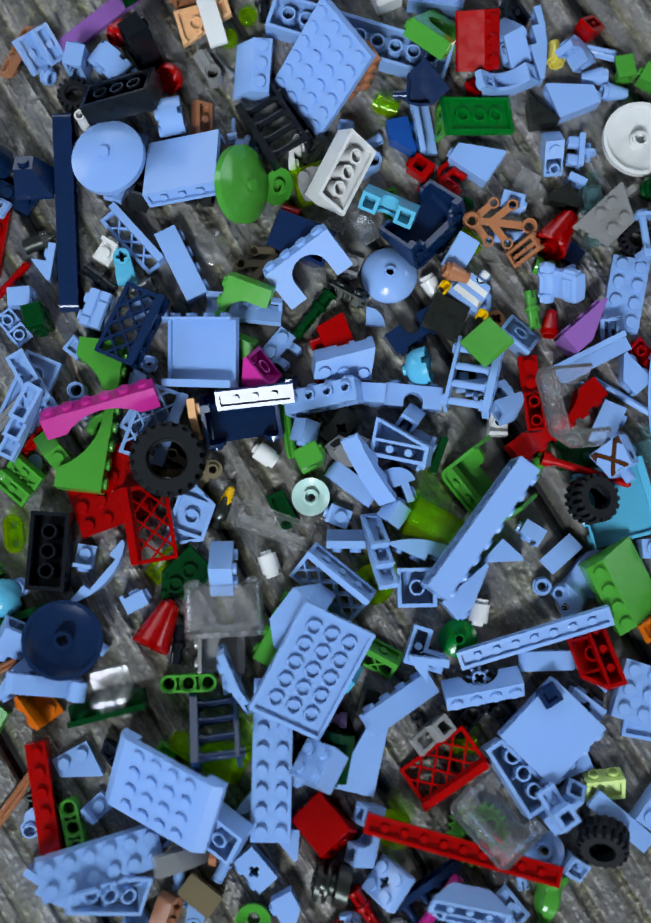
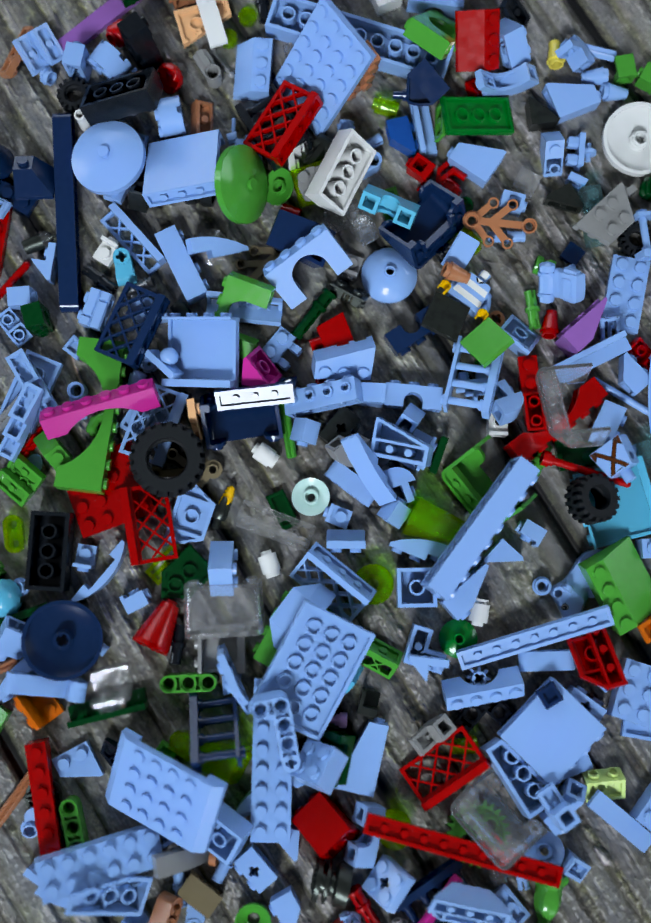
(95, 808): light blue bracket -> none
(165, 361): none -> light blue tile
(214, 246): none -> light blue slope
(282, 731): none -> light blue beam
(294, 128): none -> red fence
(310, 457): bright green arch -> none
(374, 318): light blue tile -> none
(378, 551): light blue slope -> none
(398, 703): light blue brick -> none
(418, 366): medium azure cylinder -> none
(429, 284): white cone -> none
(536, 242): nougat tile -> none
(538, 42): light blue slope -> none
(557, 235): red cone -> none
(561, 553): light blue slope -> none
(588, 28): red slope -> none
(603, 841): black tyre -> none

